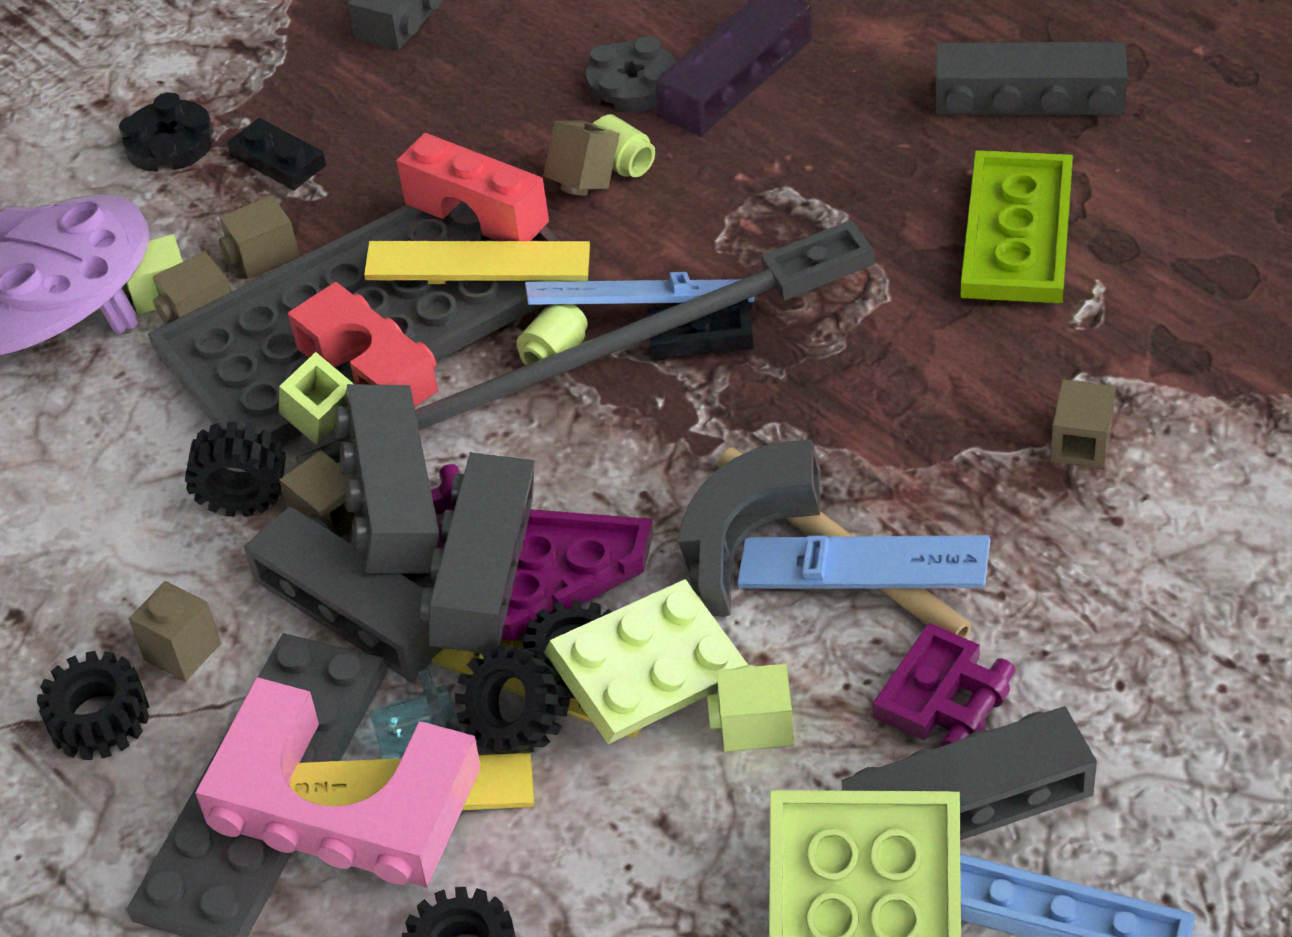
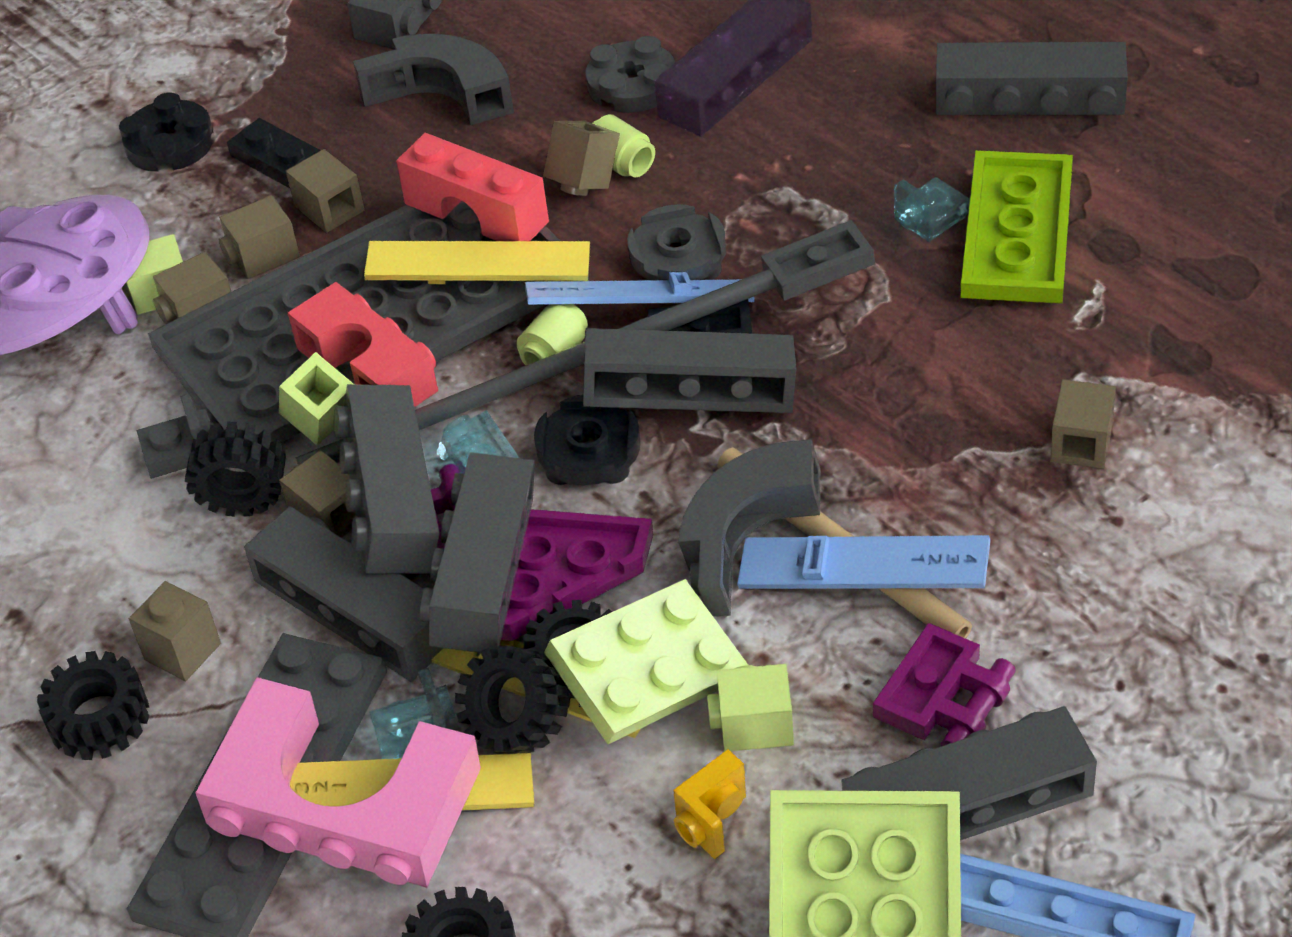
(169, 442): none -> dark grey bracket
(325, 190): none -> dark tan brick
(439, 66): none -> dark grey arch
(473, 435): none -> clear light blue bracket
(587, 463): none -> black plate
(689, 370): none -> dark grey brick
(700, 241): none -> dark grey plate
(708, 797): none -> yellow bracket
(929, 208): none -> clear light blue bracket

